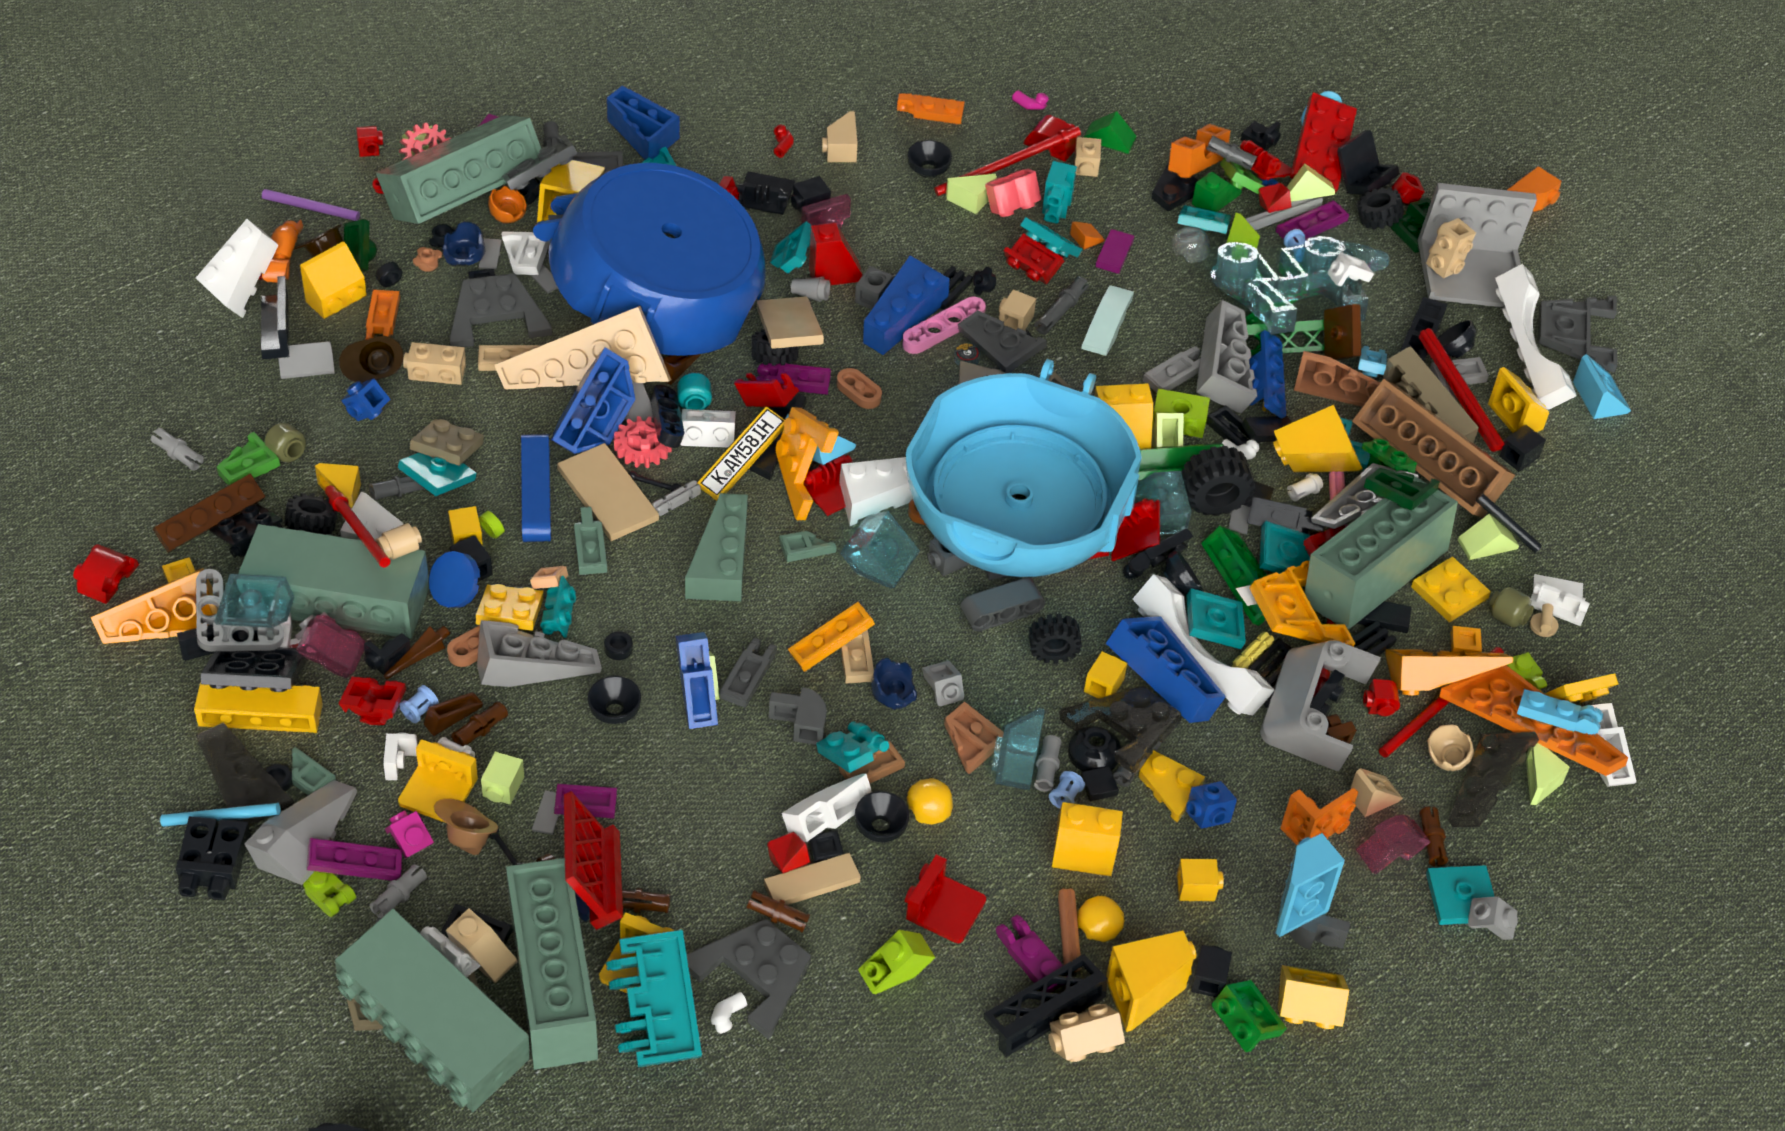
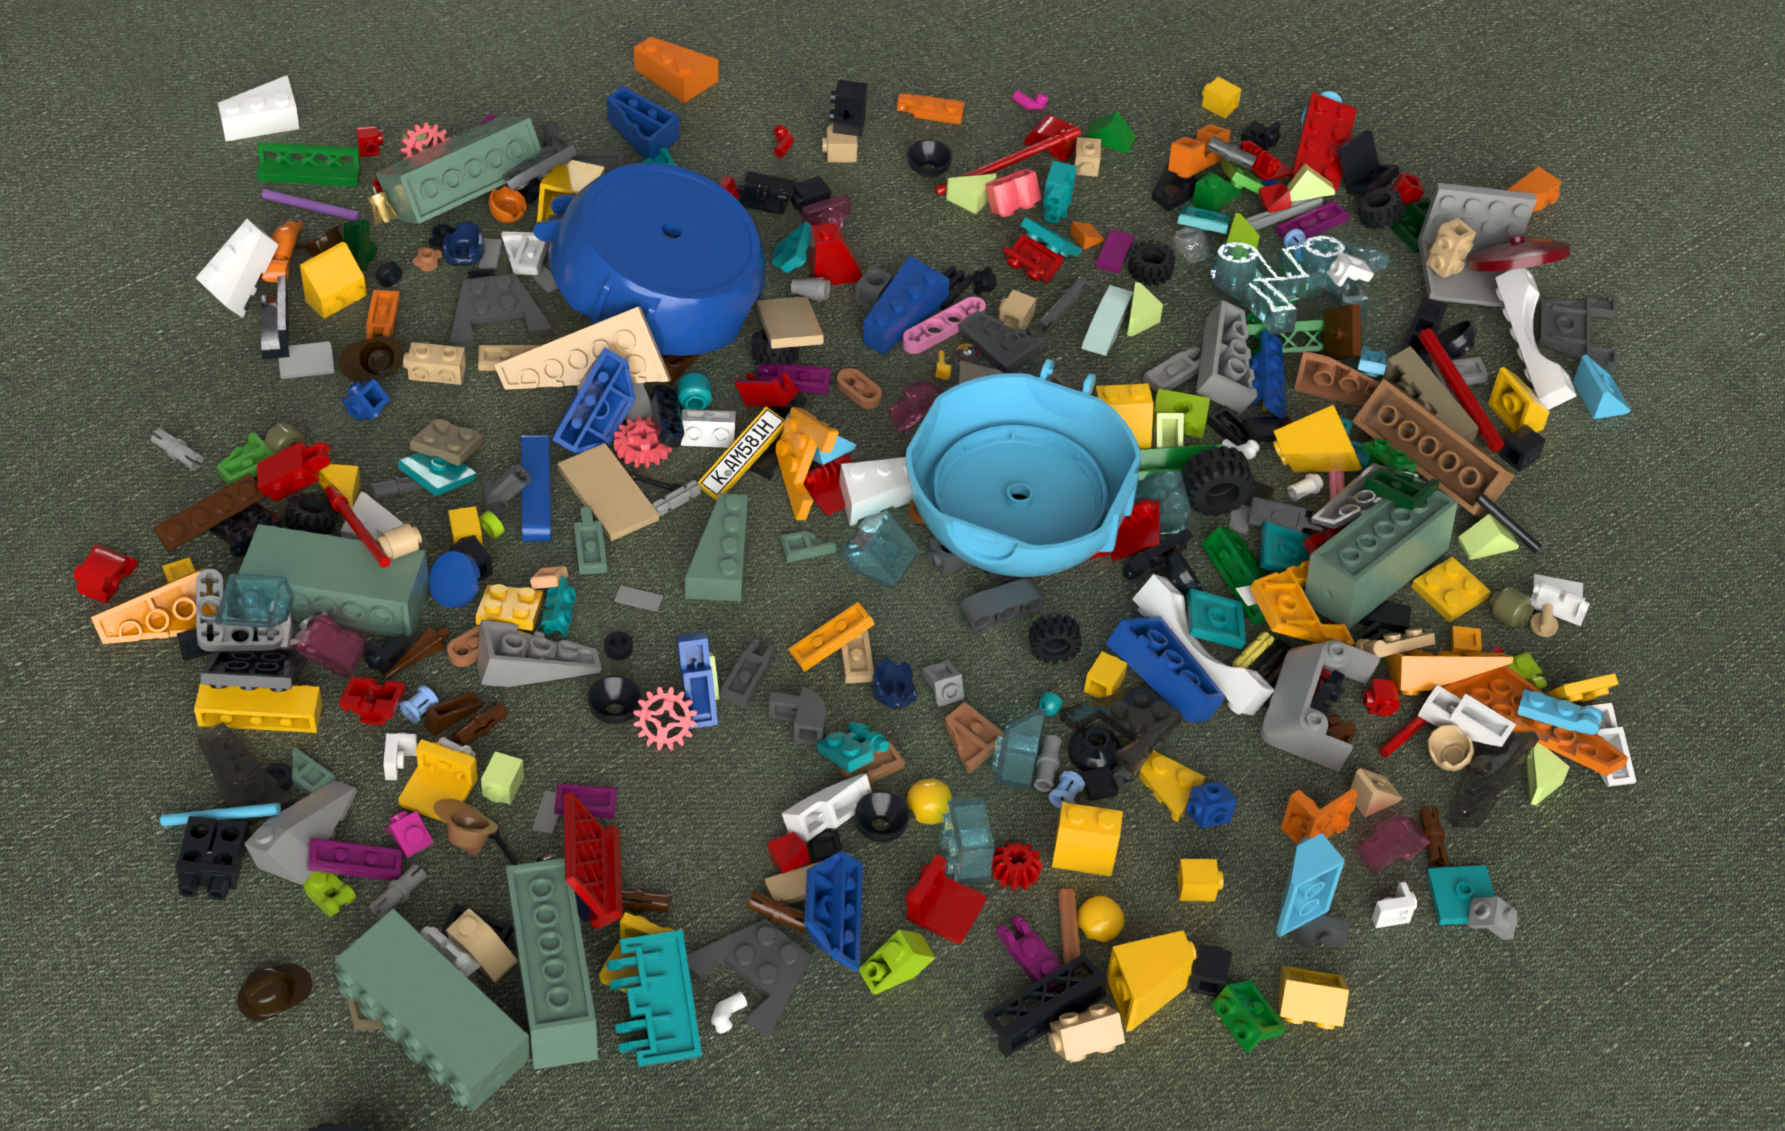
(259, 111): none -> white wedge
(273, 991): none -> dark brown piece
(291, 469): none -> red brick
(309, 168): none -> green fence
(381, 207): none -> pearl gold piece
(500, 491): none -> dark grey piece
(639, 598): none -> light grey window
(661, 737): none -> coral gear
(675, 68): none -> orange wedge
(834, 907): none -> blue wedge
(849, 107): none -> black brick
(915, 404): none -> clear pink brick
(943, 370): none -> yellow hand
(967, 840): none -> clear light blue brick
(1016, 865): none -> red gear
(1050, 702): none -> teal hinge
(1145, 310): none -> yellowish green slope
(1154, 253): none -> black tyre
(1221, 97): none -> yellow brick
(1395, 910): none -> white bracket
(1397, 643): none -> tan plate
(1469, 715): none -> white slope
(1518, 254): none -> dark red dish

